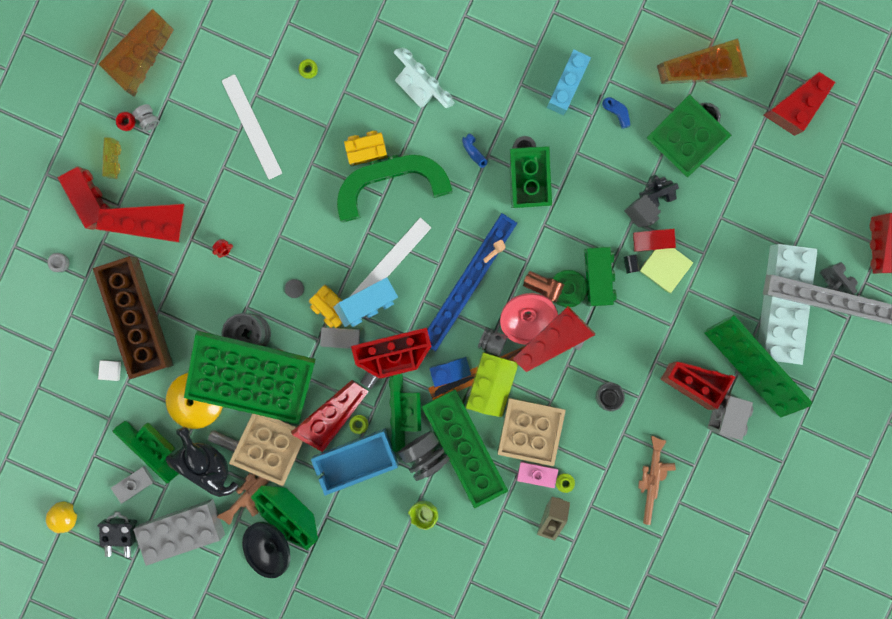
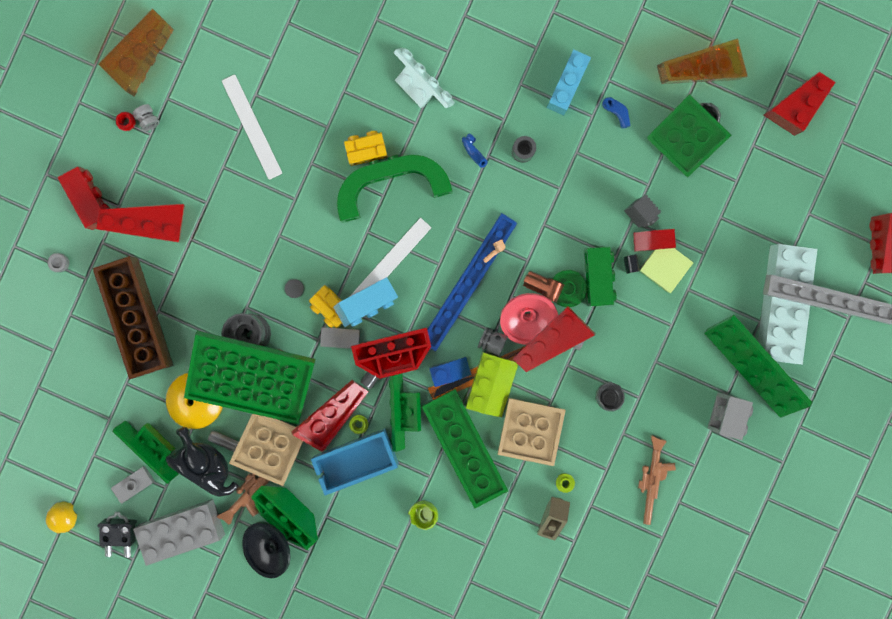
(109, 370): white tile -> none
(111, 150): clear yellow plate -> none
(221, 248): red plate -> none
(308, 63): lime plate -> none
(424, 456): dark grey wheel -> none
(530, 177): green slope -> none
(537, 474): bright pink plate -> none
(660, 187): black hips -> none
(698, 384): red wedge -> none
(837, 280): dark grey hips -> none

